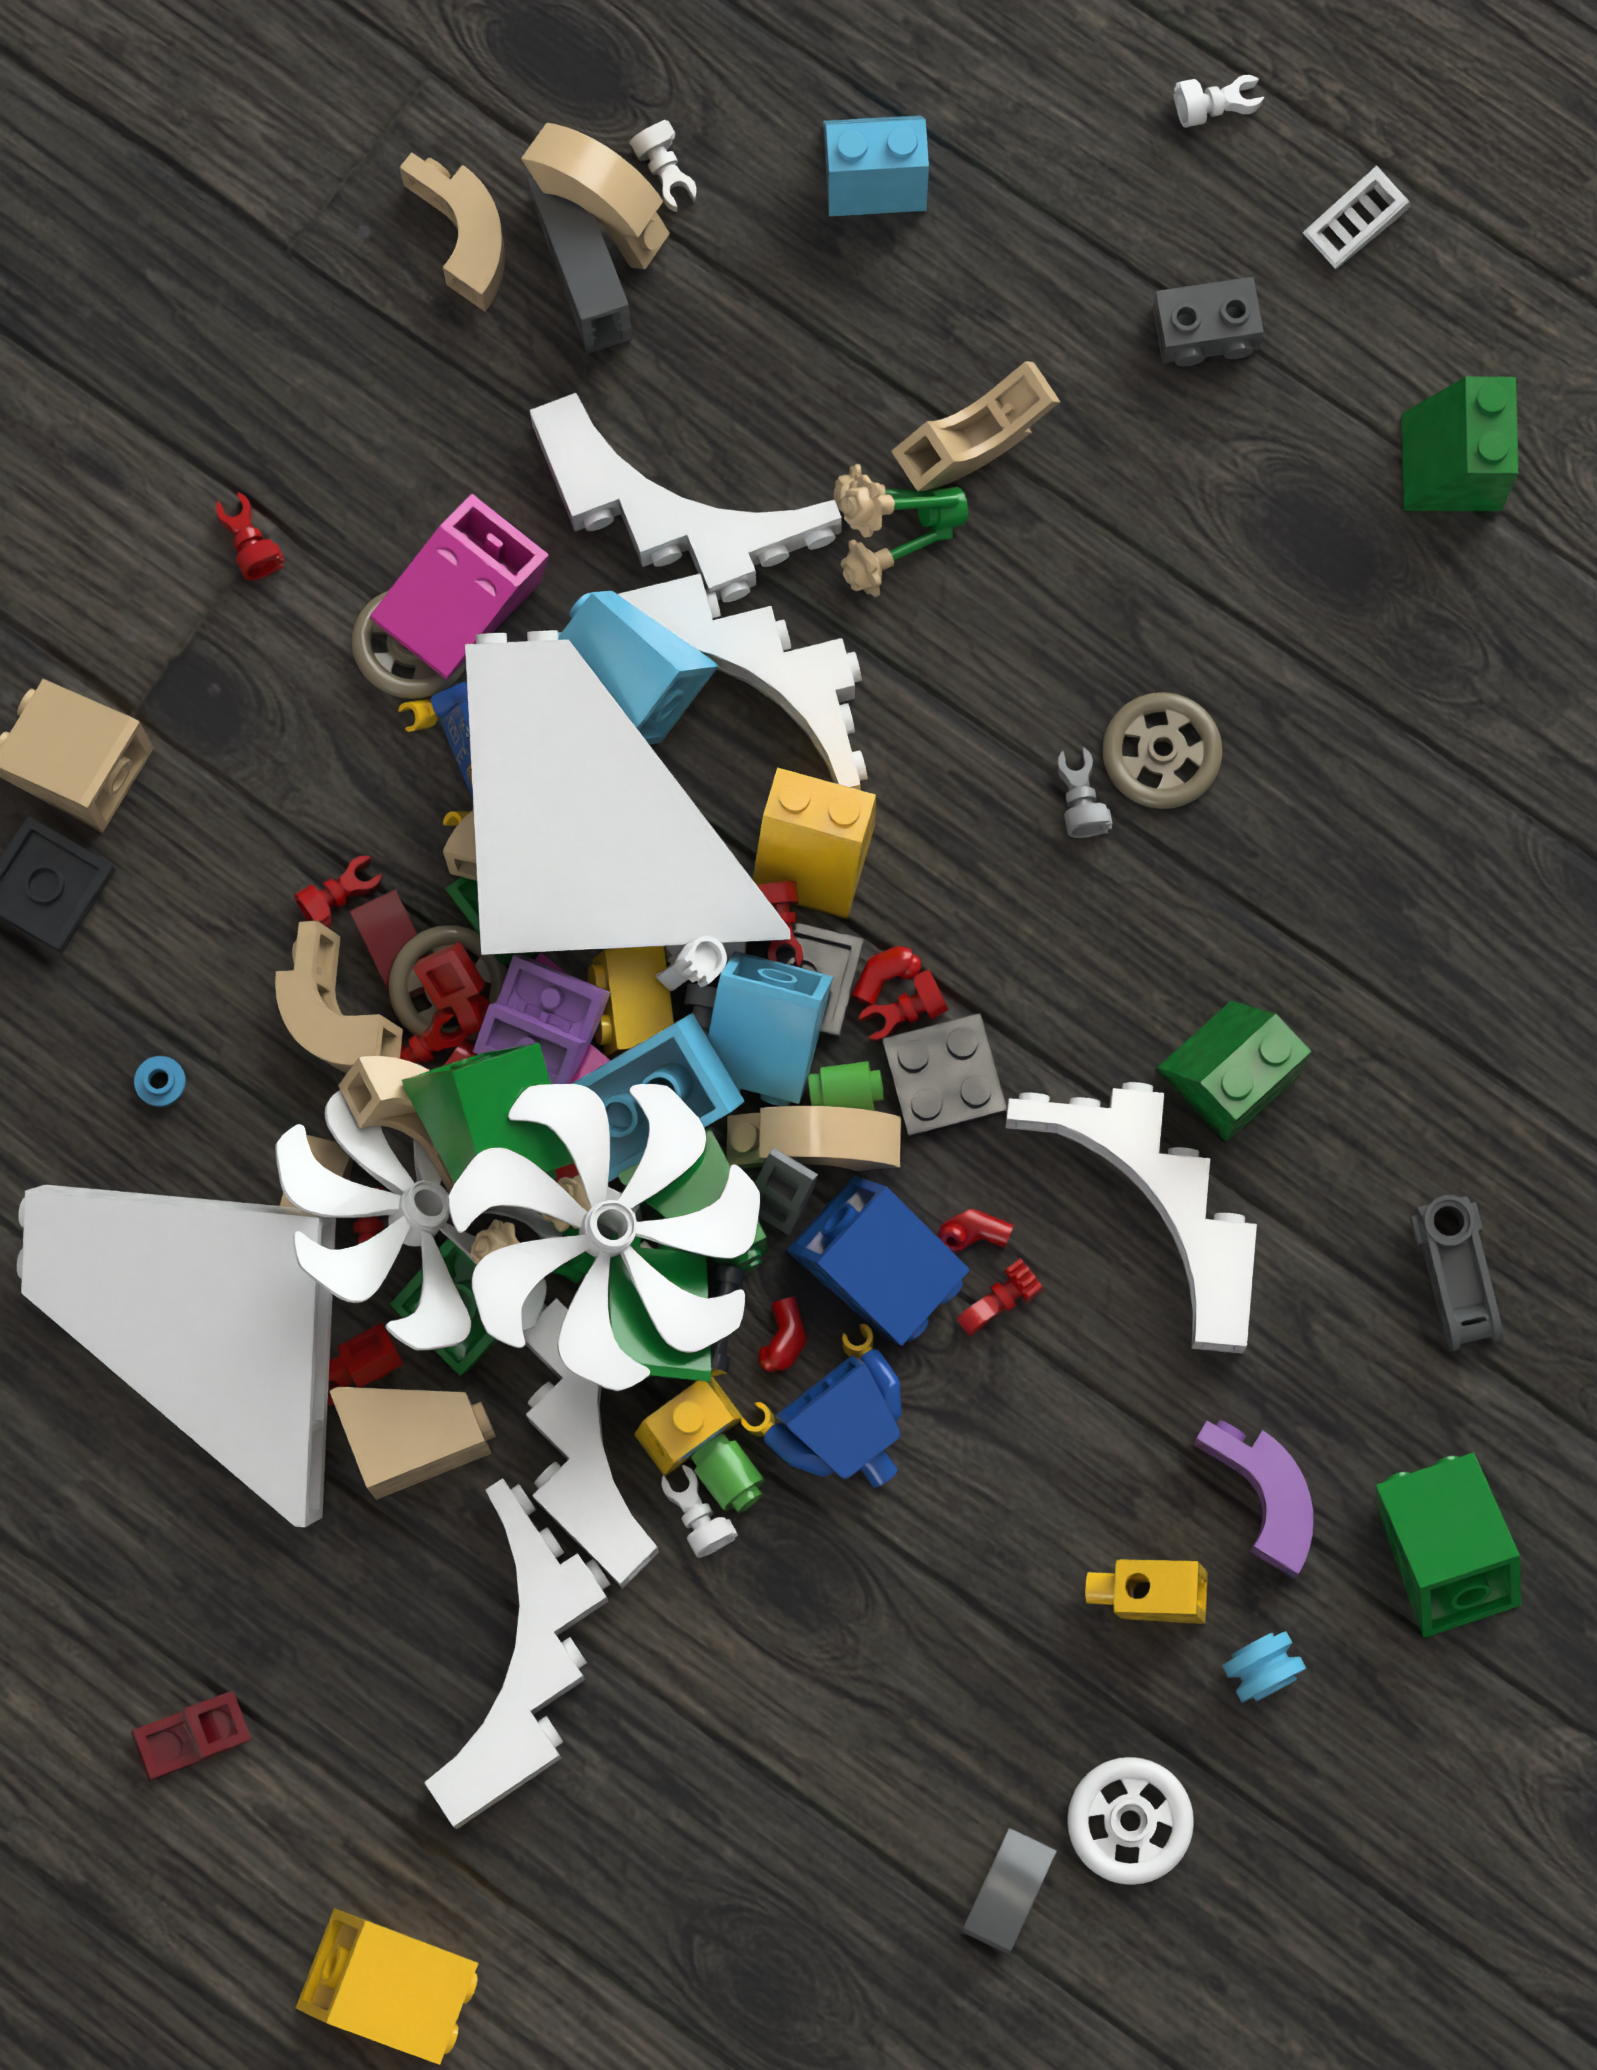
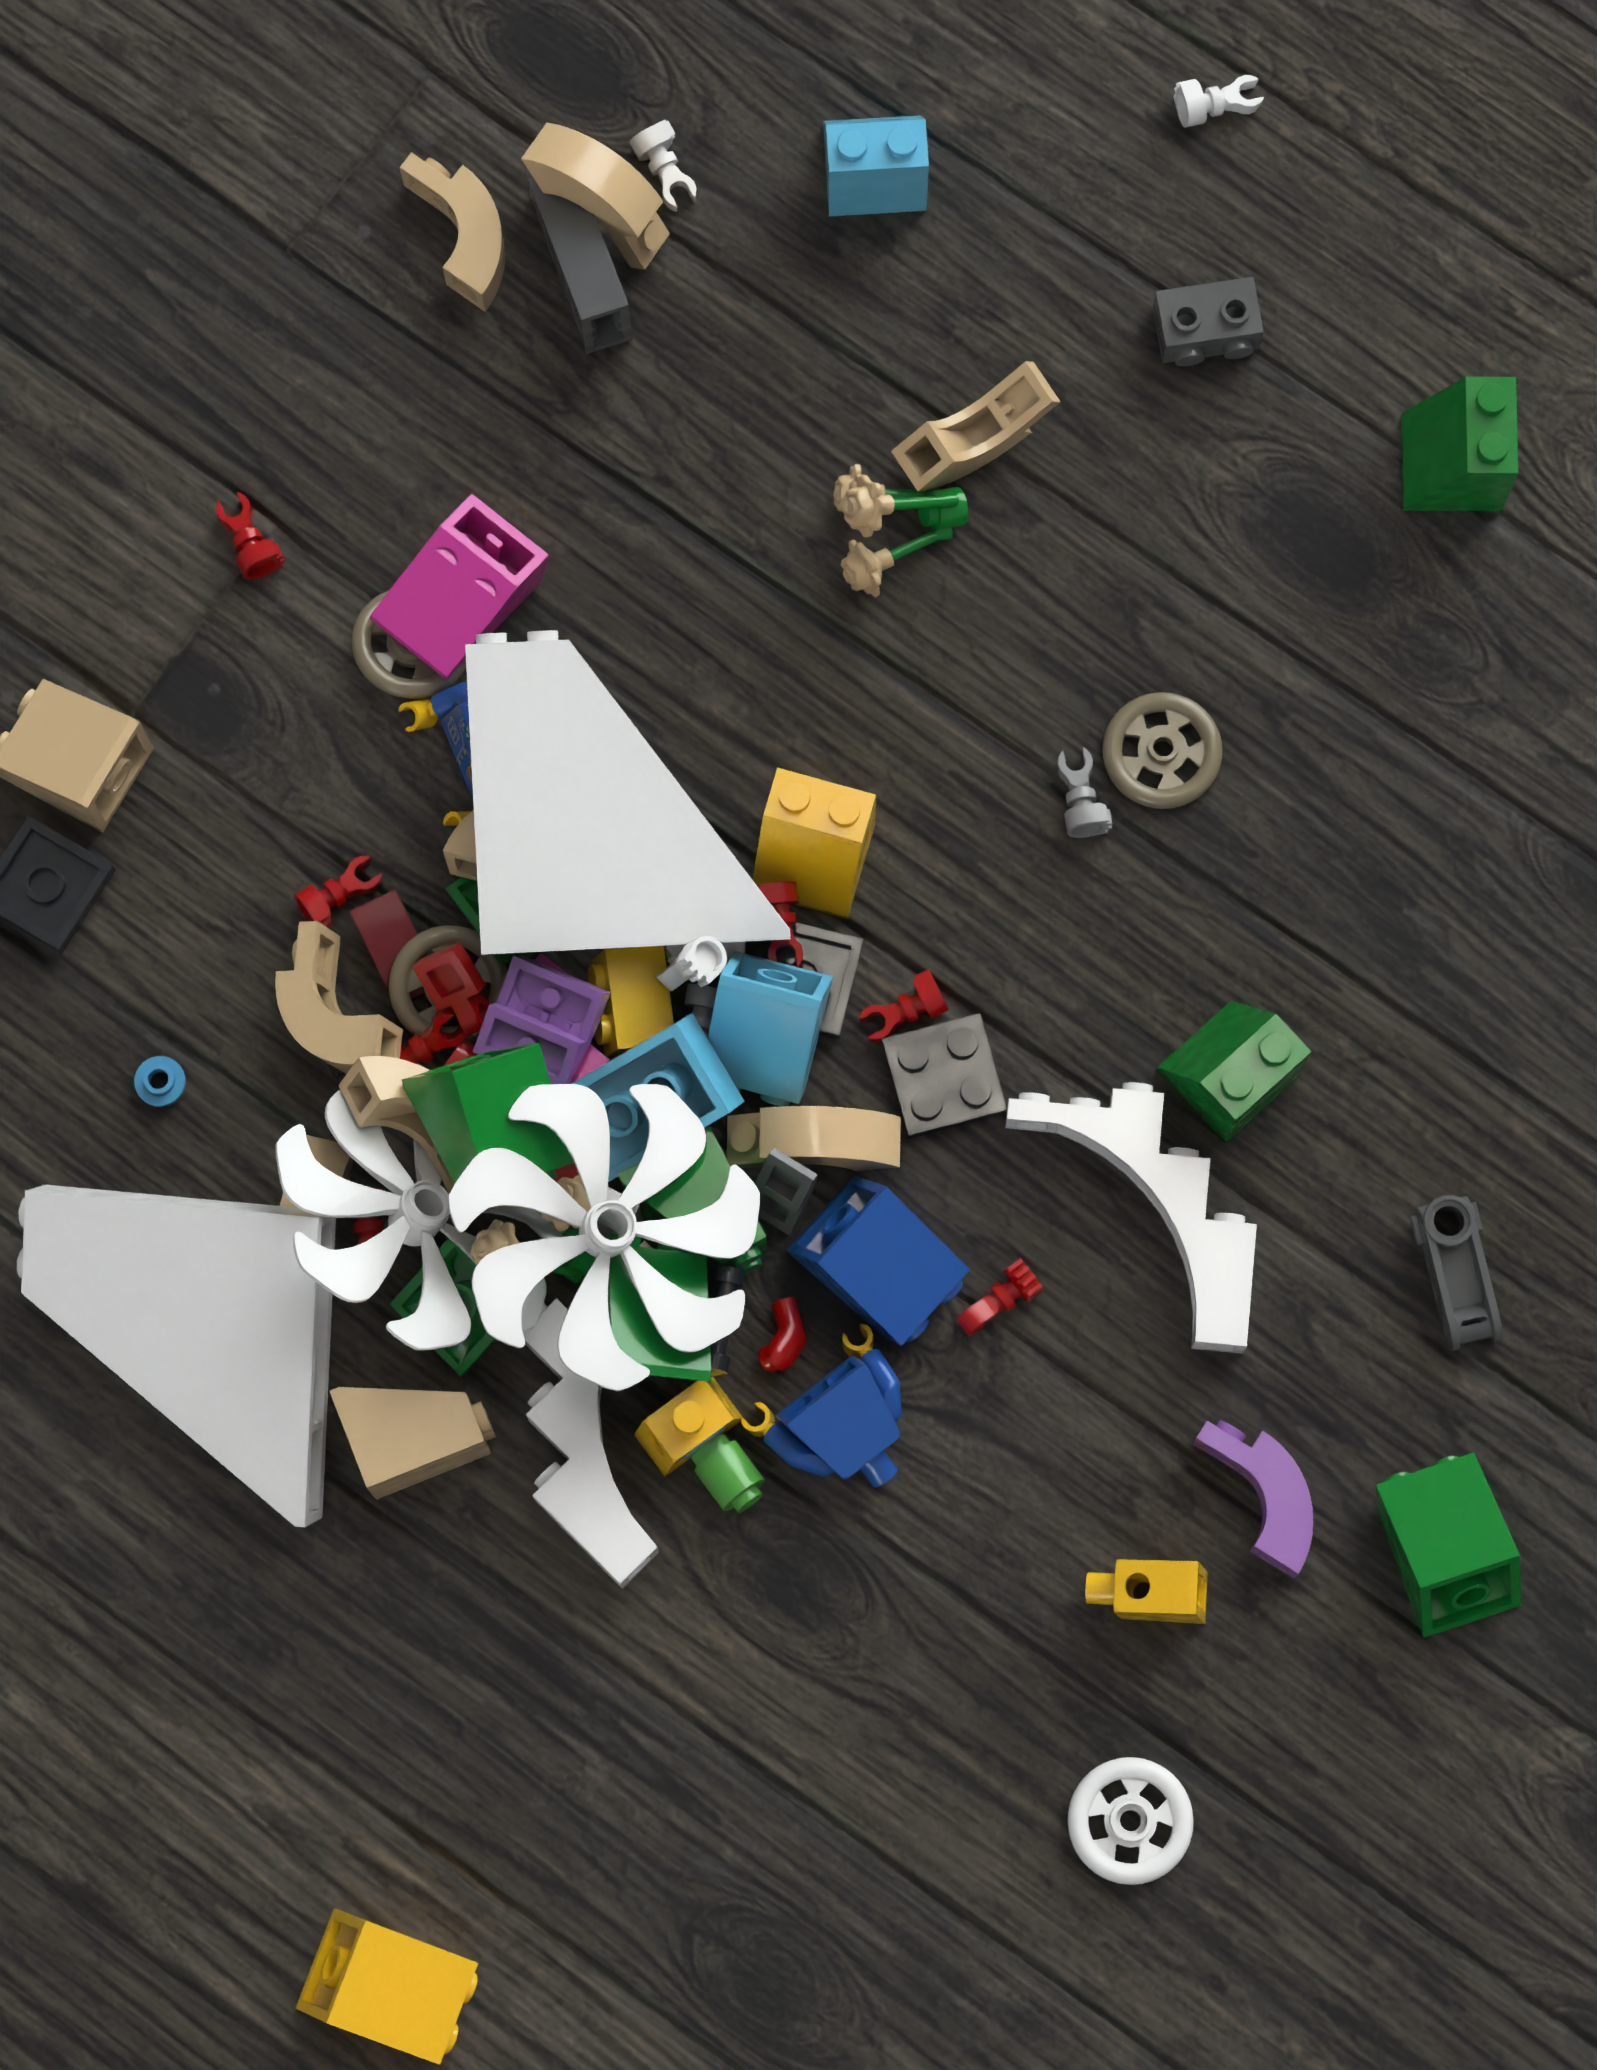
(191, 1736): dark red slope -> none
(363, 1360): red plate -> none
(552, 1598): white arch -> none
(637, 661): medium azure slope -> none
(661, 524): white arch -> none
(707, 1534): white piece -> none
(751, 648): white arch -> none
(846, 1086): bright green brick -> none
(882, 967): red arm -> none
(971, 1227): red arm -> none
(1009, 1891): dark grey slope -> none
(1264, 1667): medium azure wheel -> none
(1358, 193): white slope -> none

